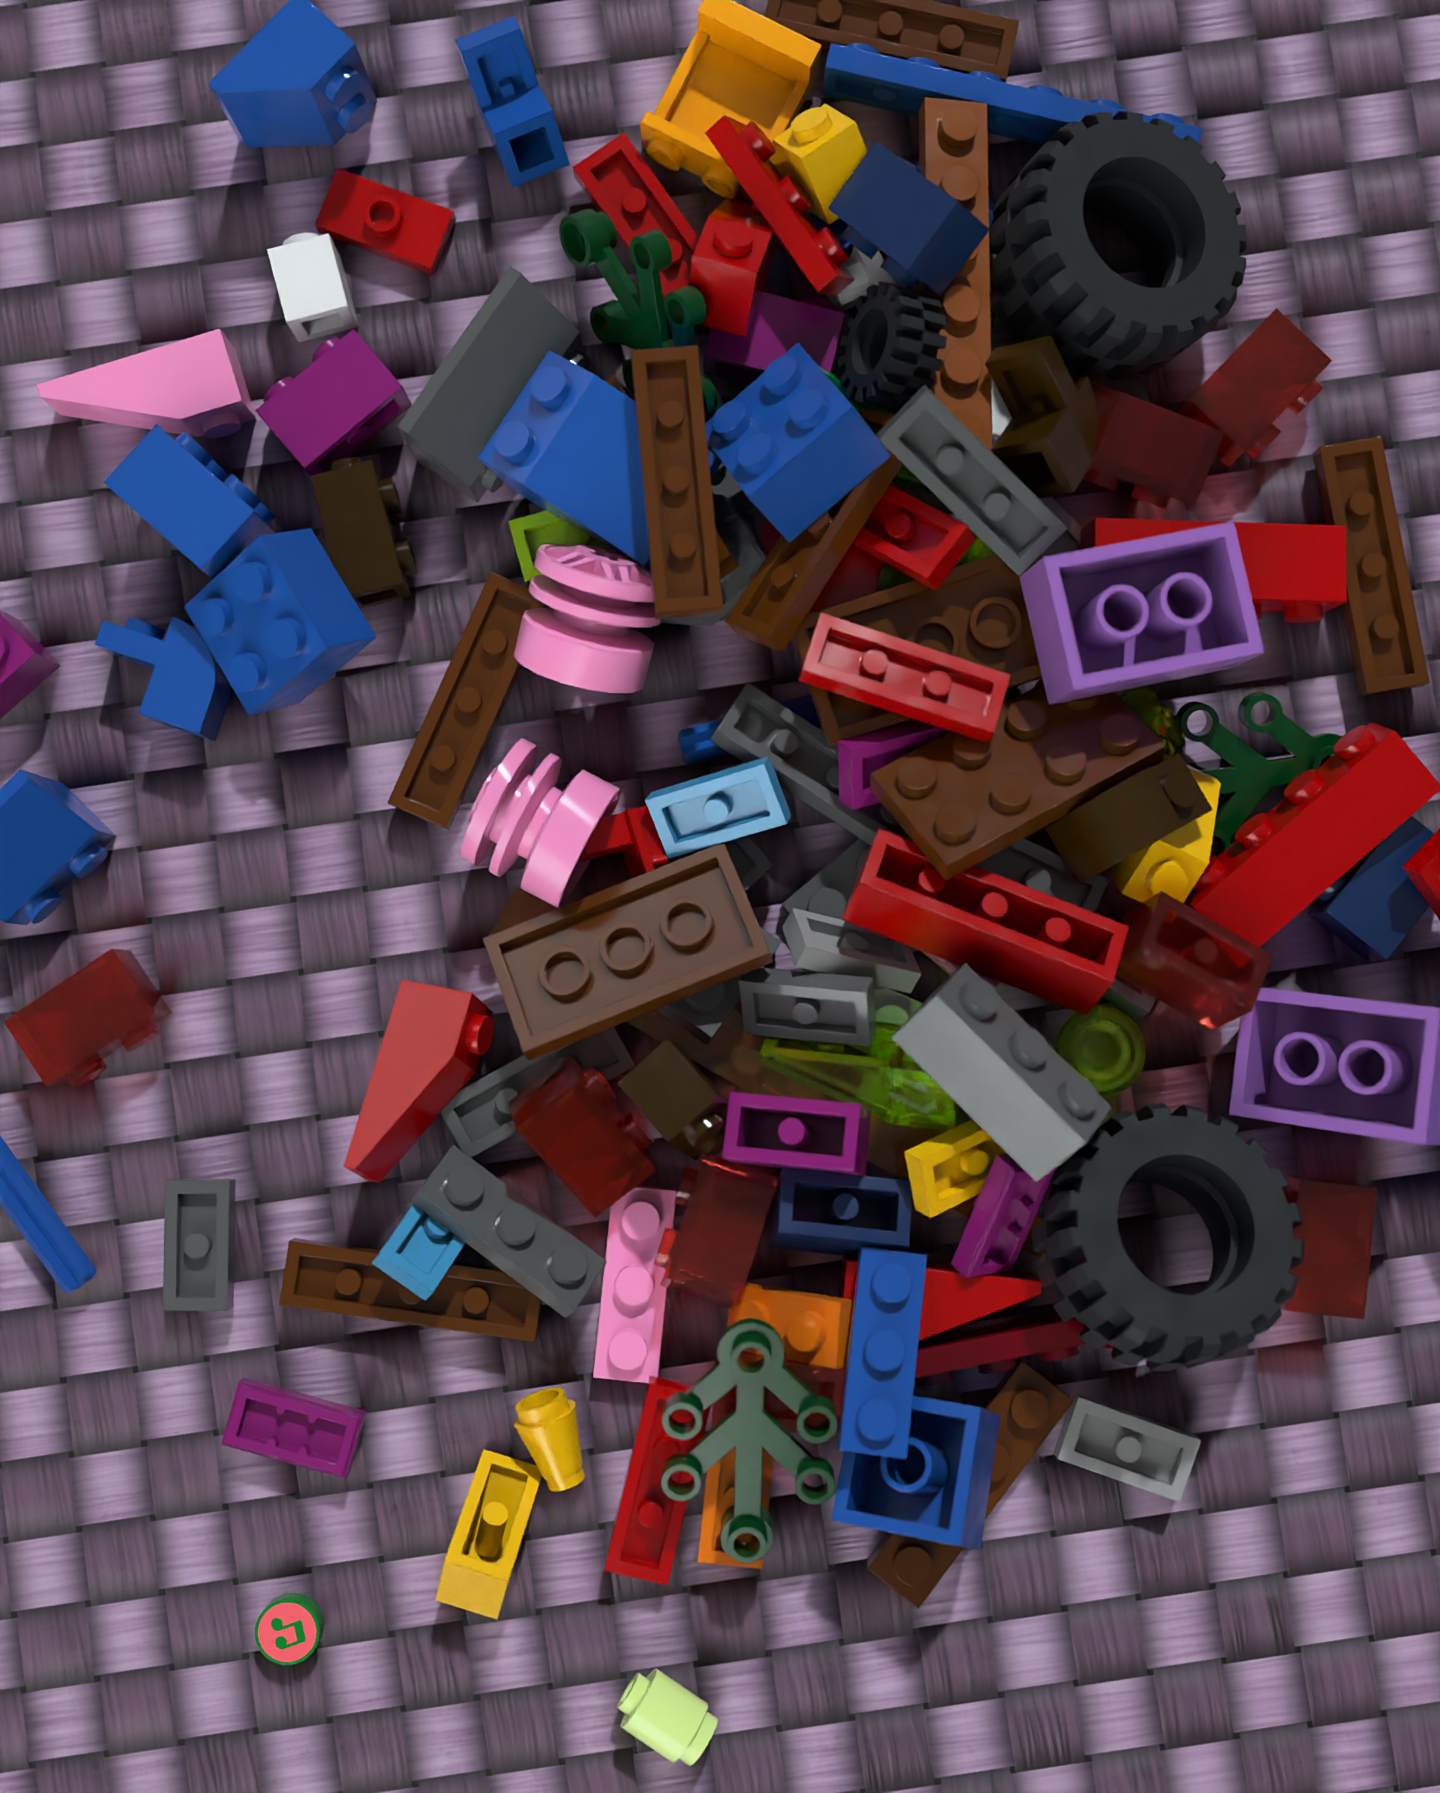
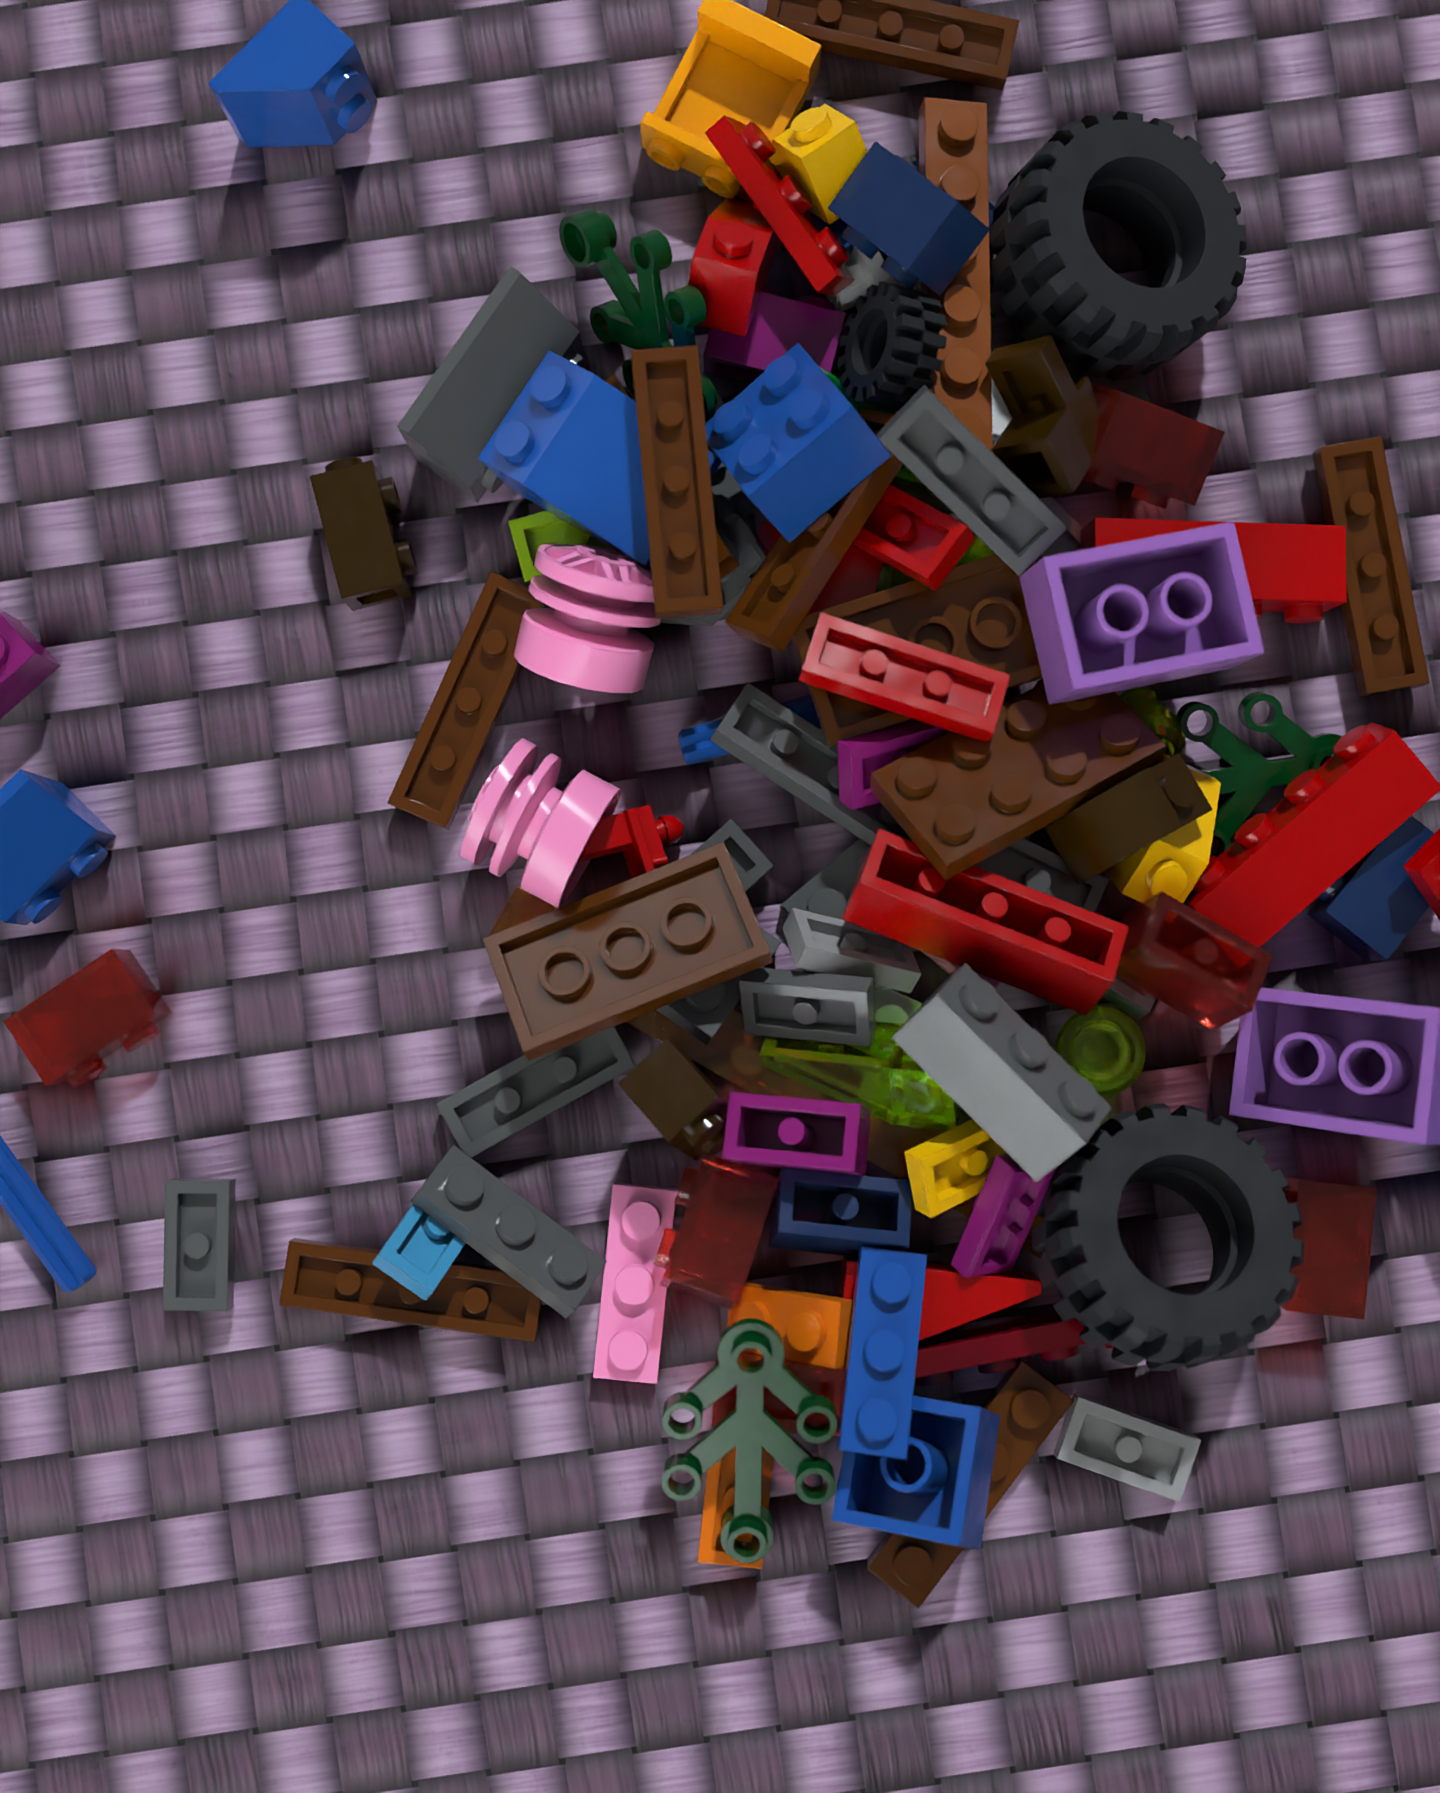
(179, 386): bright pink slope -> none
(186, 682): blue brick -> none
(190, 499): blue brick -> none
(279, 620): blue brick -> none
(289, 1629): tile -> none
(294, 1428): magenta plate -> none
(312, 286): white brick -> none
(333, 403): magenta brick -> none
(385, 221): red plate -> none
(420, 1067): red slope -> none
(489, 1534): yellow slope -> none
(512, 102): blue brick -> none
(551, 1435): yellow cone -> none
(583, 1135): clear red brick -> none
(636, 202): red plate -> none
(646, 1518): red plate -> none
(666, 1717): yellowish green brick -> none
(718, 807): dark azure plate -> none
(1013, 111): blue plate -> none
(1256, 384): clear red brick -> none

